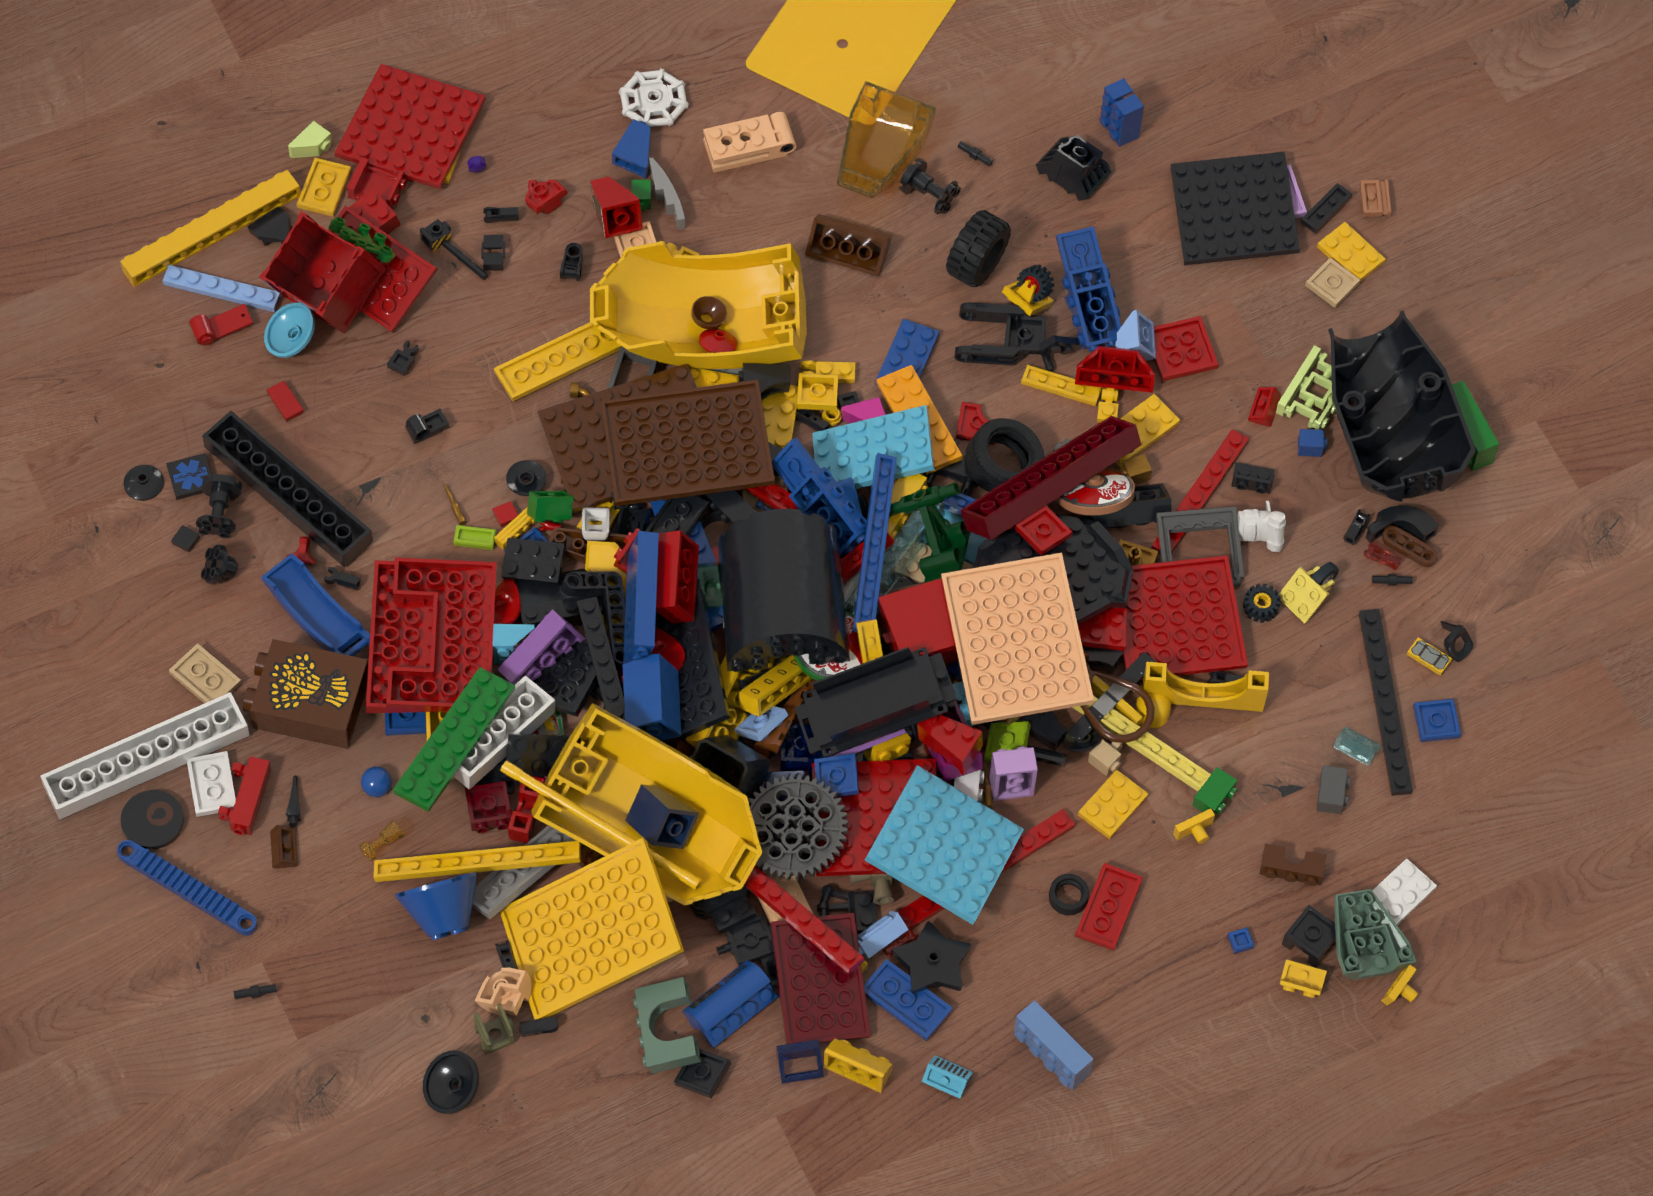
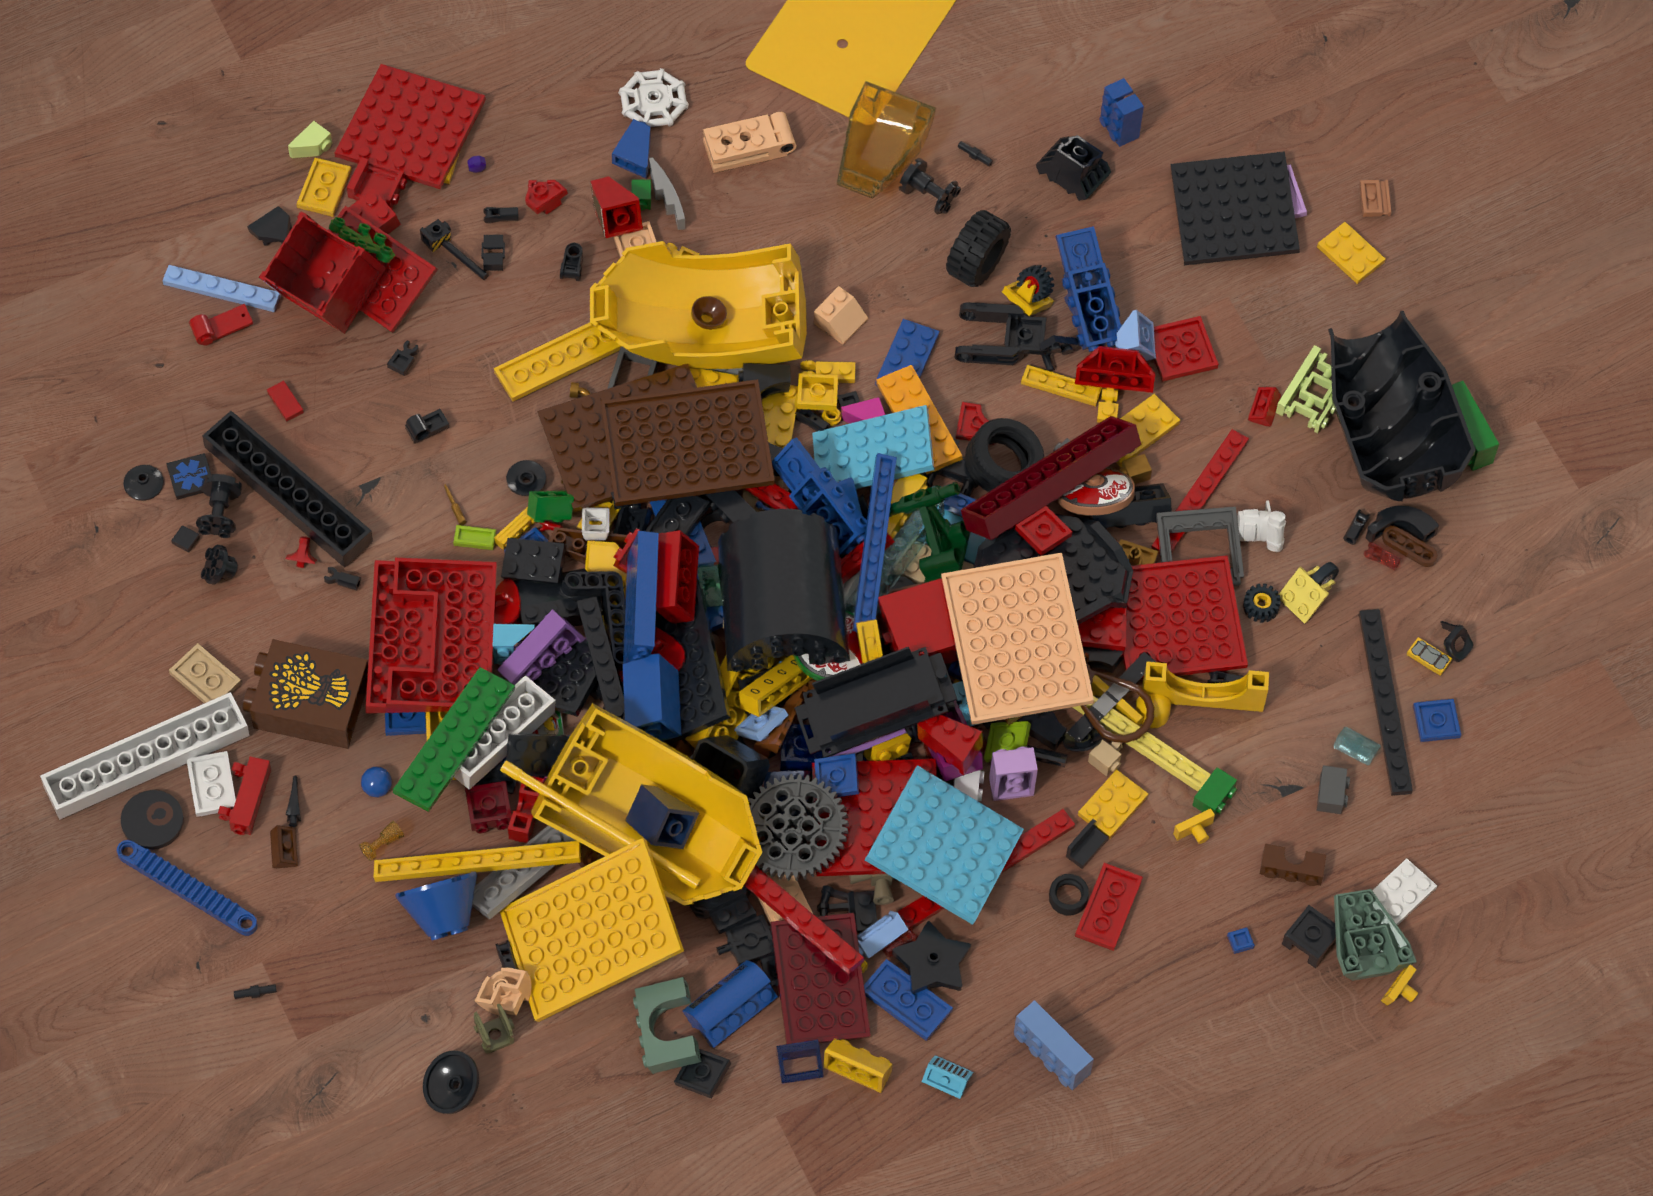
(210, 228): yellow brick -> none
(289, 330): medium azure dish -> none
(314, 608): blue windscreen -> none
(505, 513): red tile -> none
(537, 1026): black bar -> none
(717, 341): red dish -> none
(840, 315): none -> light nougat slope
(848, 244): reddish brown slope -> none
(987, 789): pearl gold piece -> none
(1086, 845): none -> black panel
(1252, 478): black bracket -> none
(1302, 978): yellow bracket -> none
(1311, 442): blue brick -> none
(1326, 208): black plate -> none
(1332, 282): tan plate -> none
(1392, 579): black bar -> none

